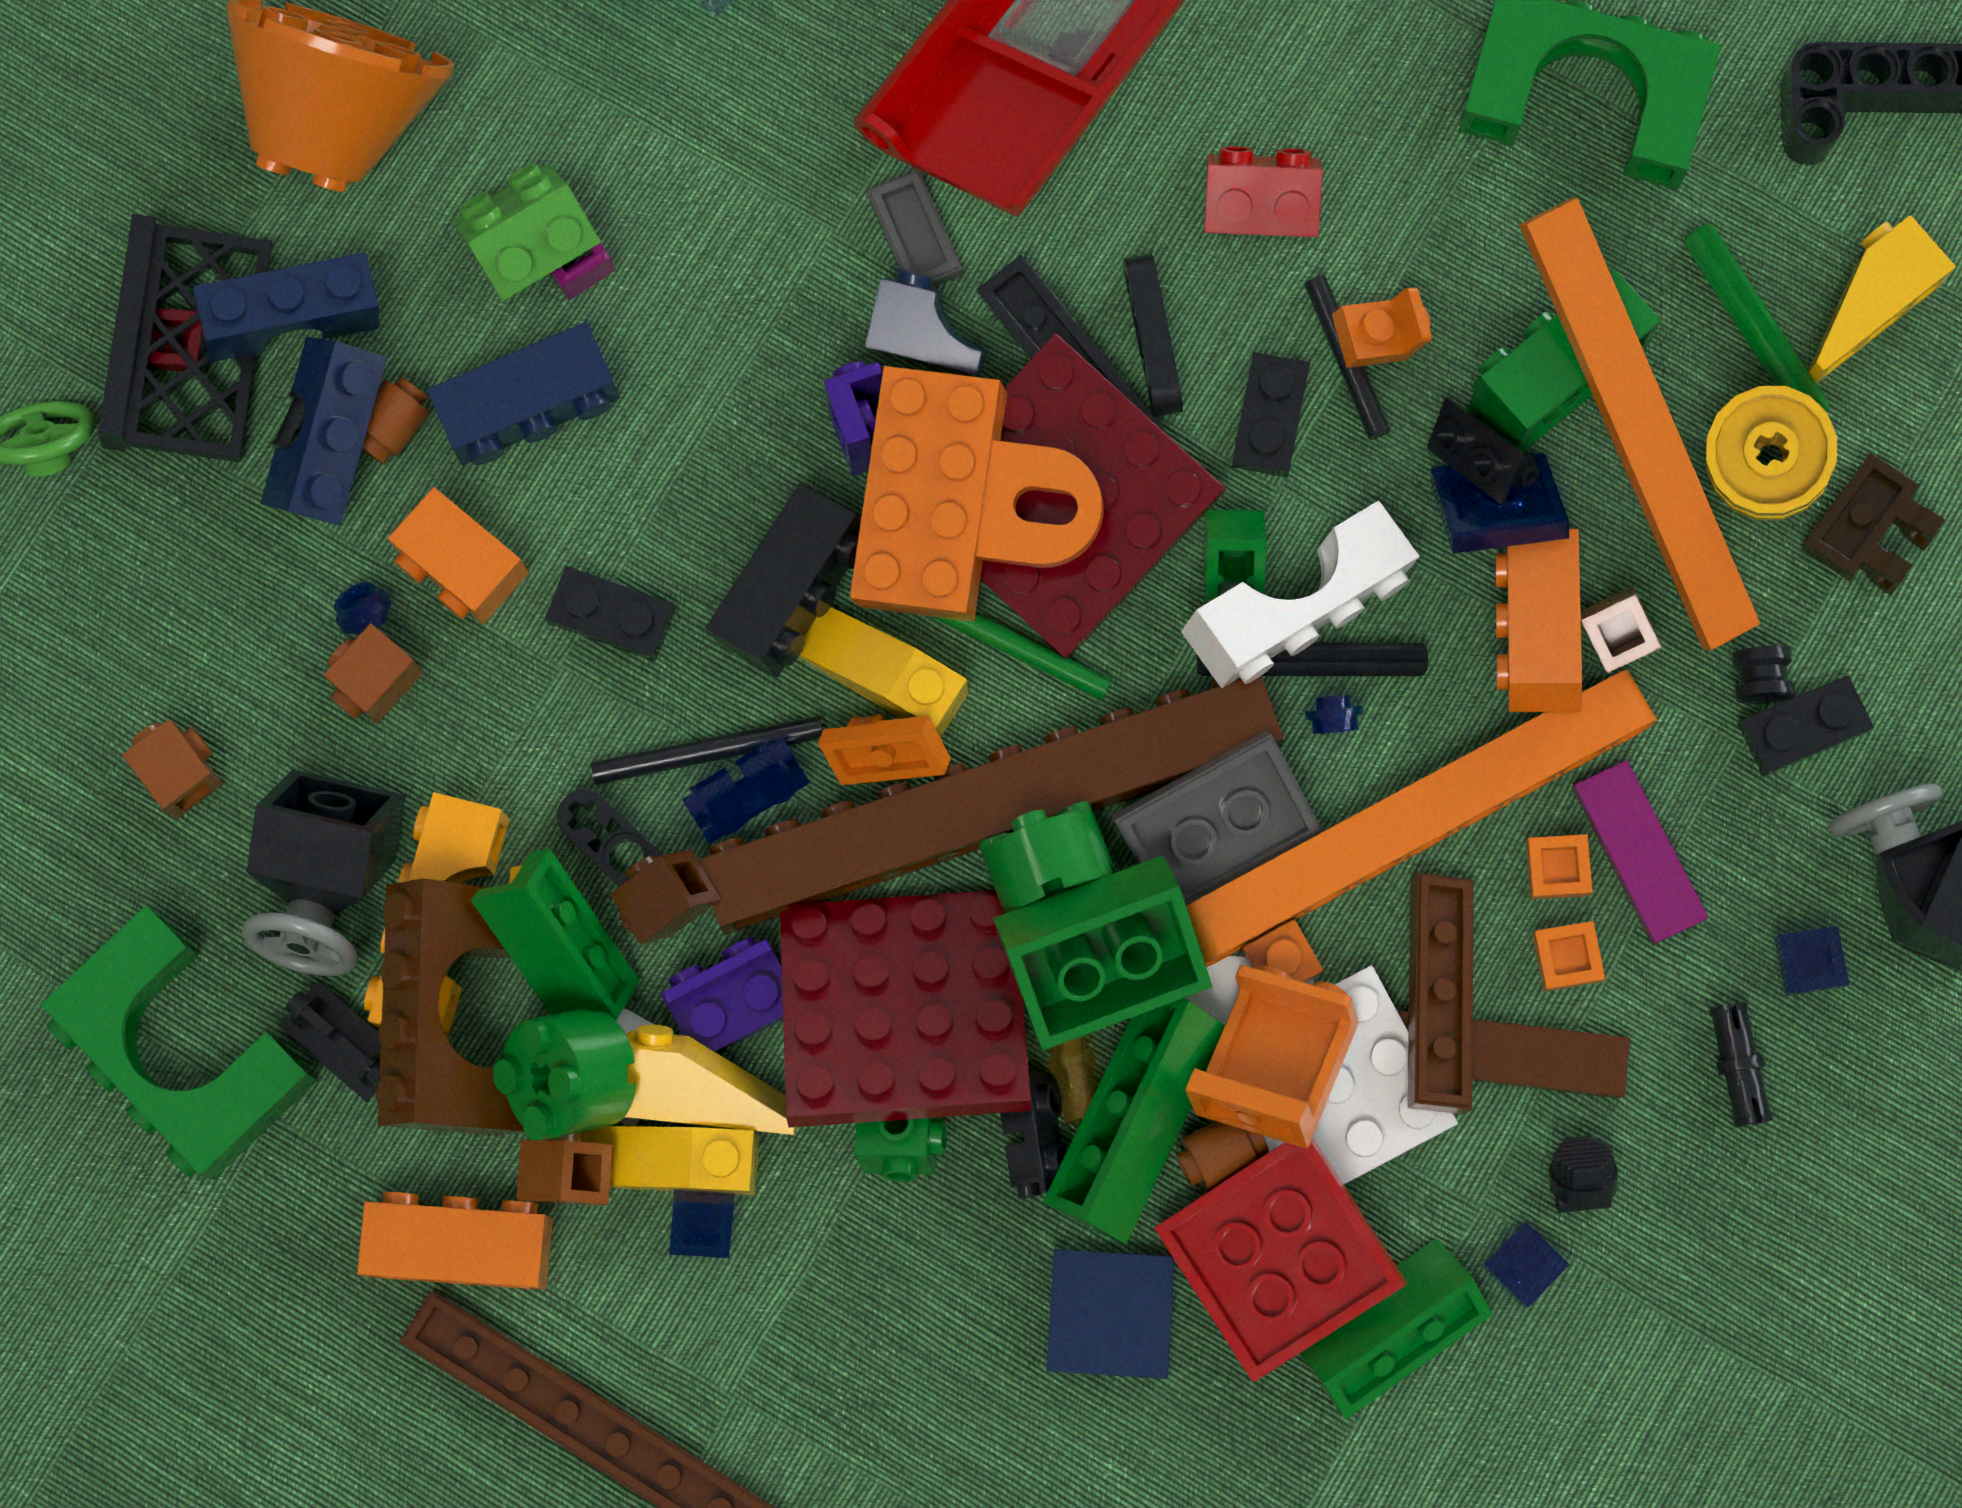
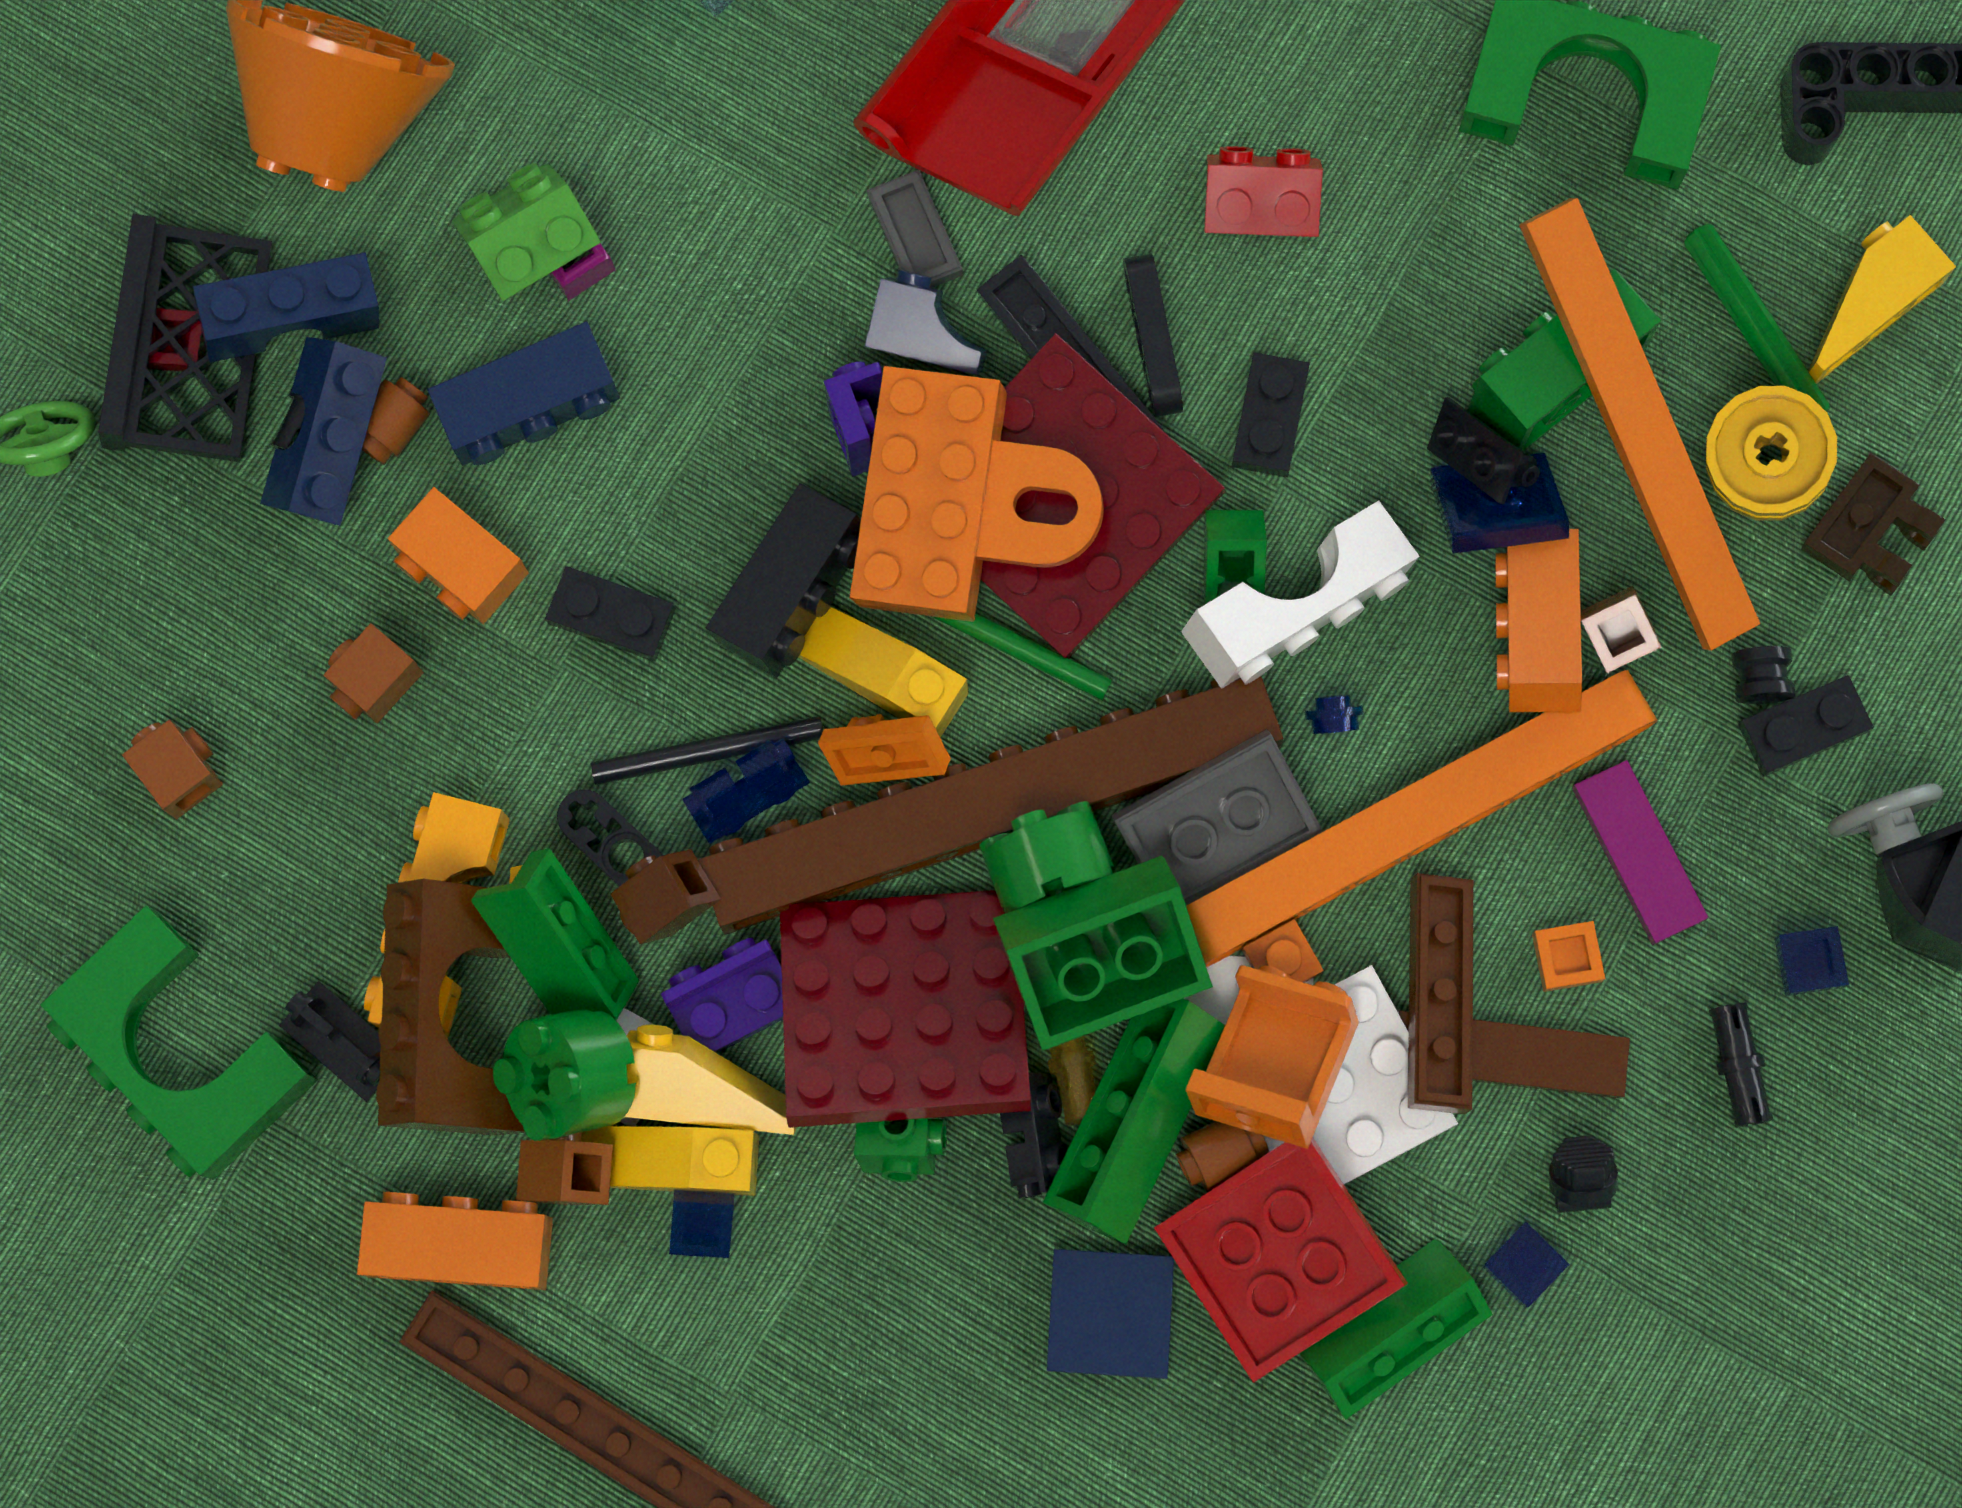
(319, 851): black piece -> none
(360, 607): clear blue plate -> none
(1348, 660): black axle -> none
(1354, 377): black bar -> none
(1383, 329): orange bracket -> none
(1558, 867): orange plate -> none

